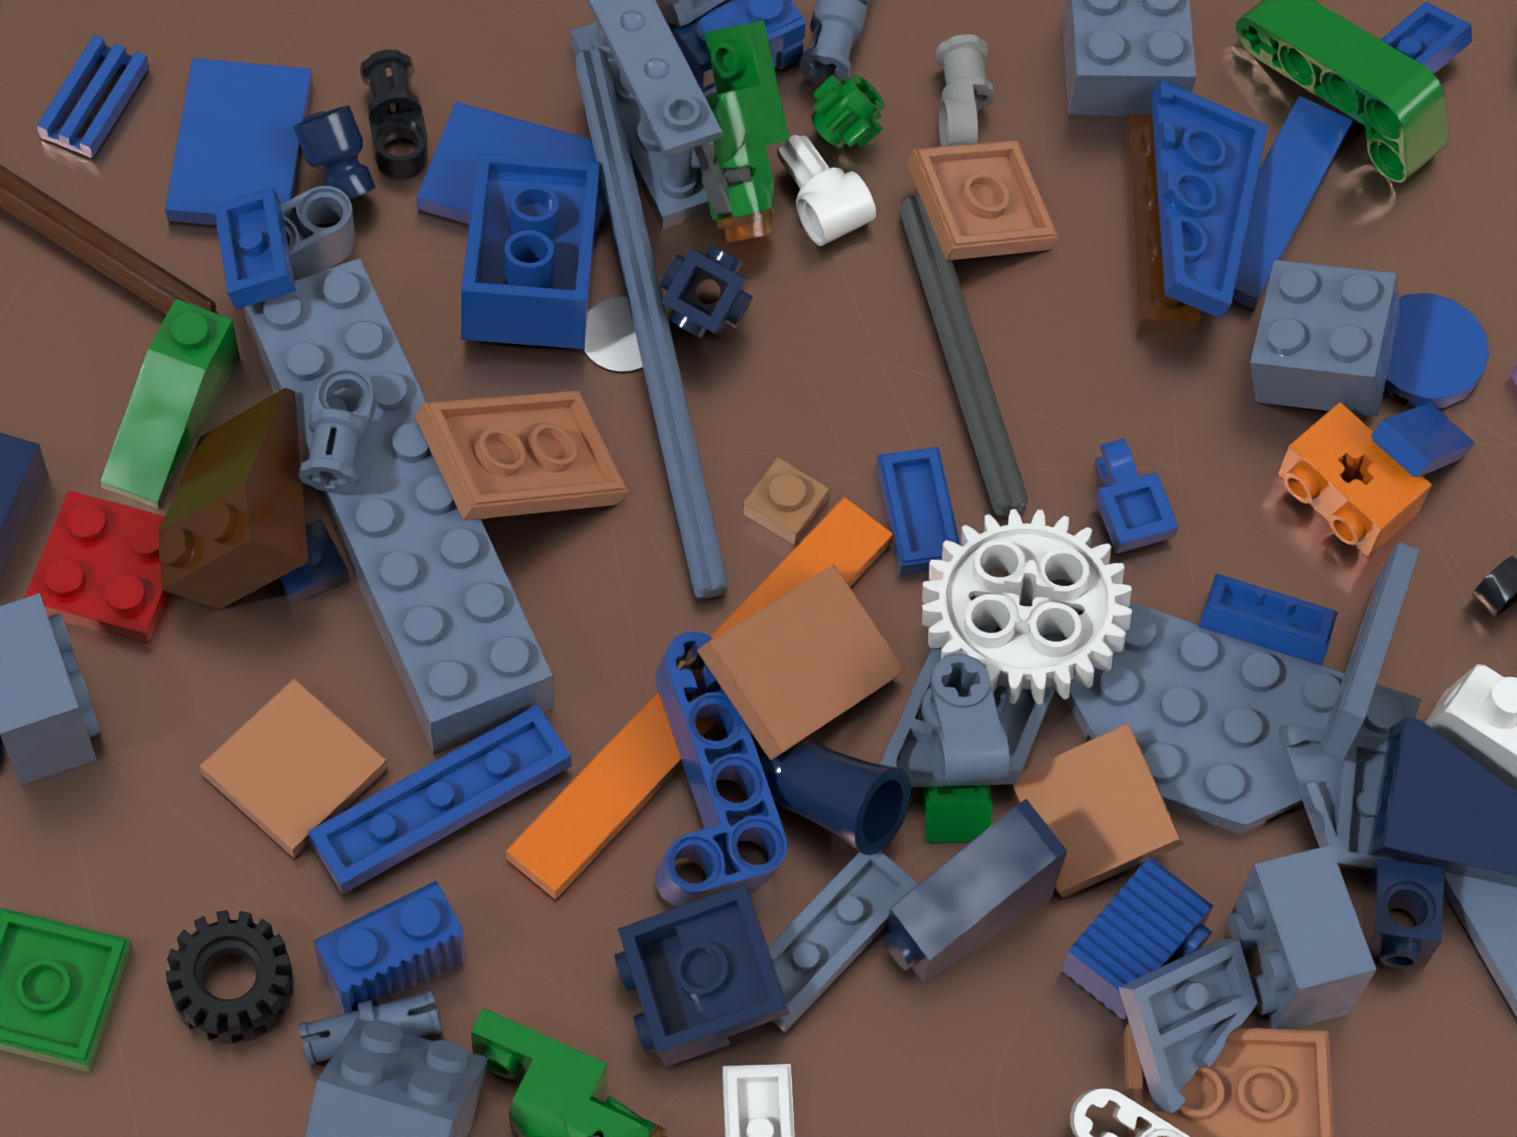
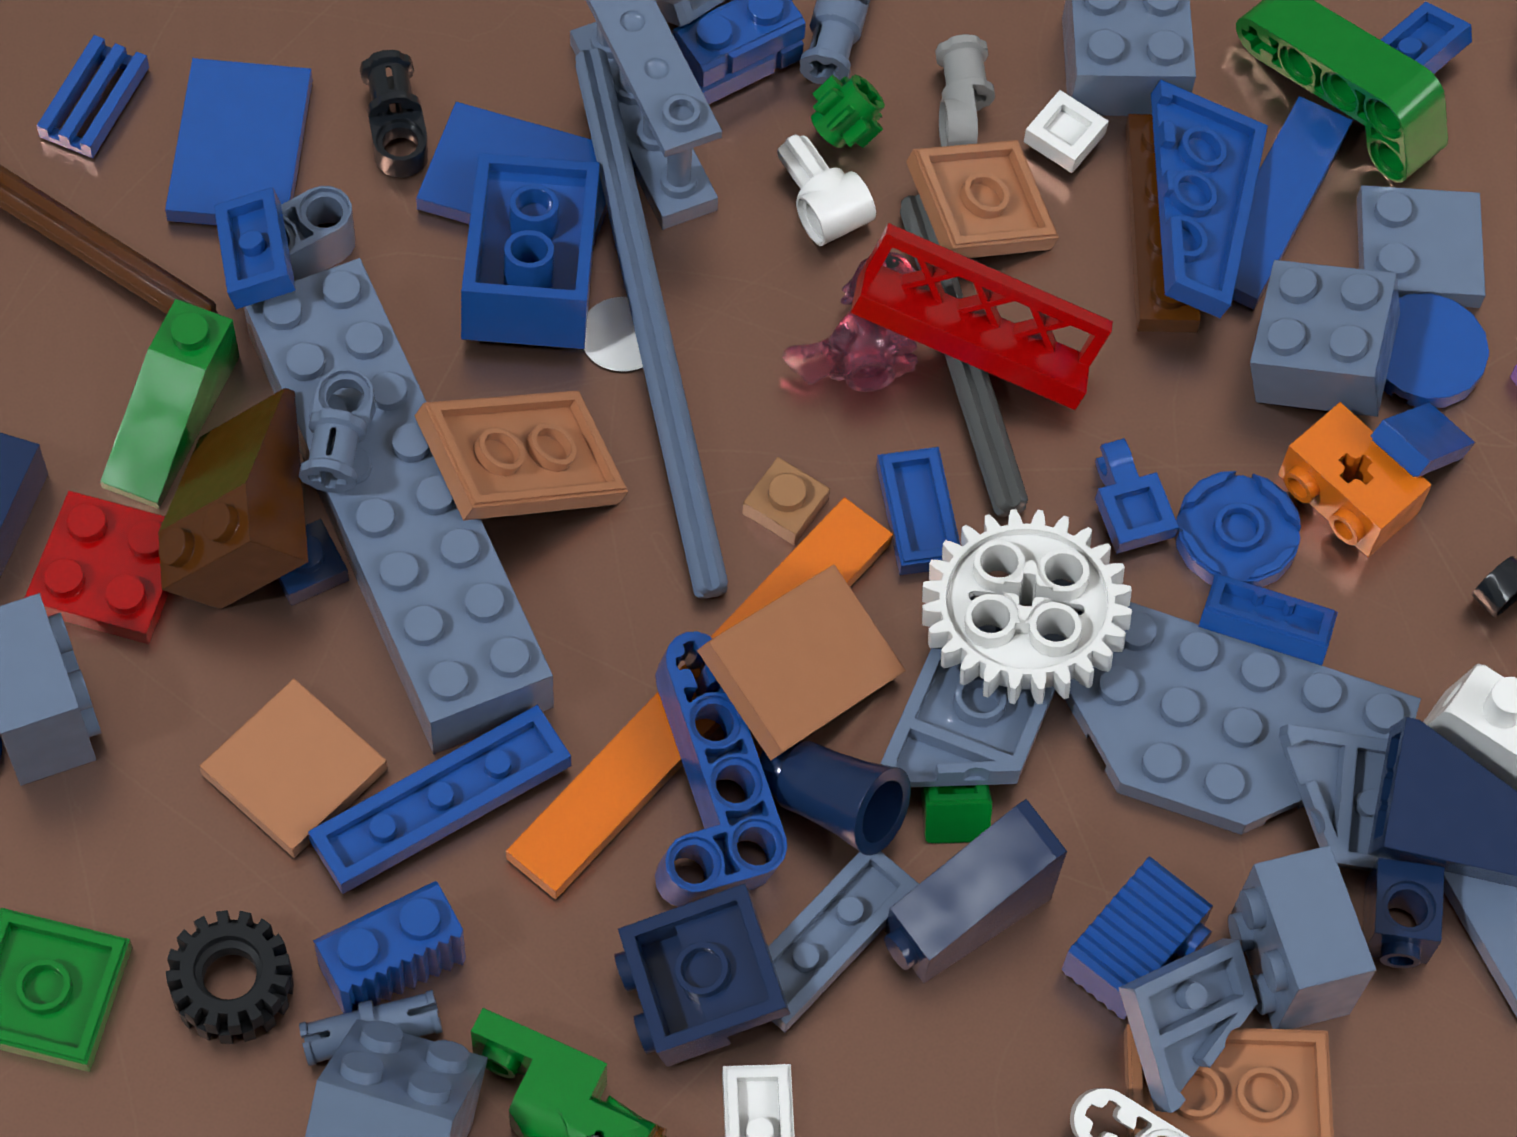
(333, 144): dark blue piece -> none
(682, 287): dark blue brick -> none
(750, 119): green plate -> none
(857, 348): none -> clear pink animal
(964, 724): sand blue piece -> none
(971, 325): none -> red fence
(1065, 131): none -> white plate
(1100, 808): nougat tile -> none
(1238, 529): none -> blue tile
(1369, 651): sand blue tile -> none
(1425, 239): none -> sand blue plate

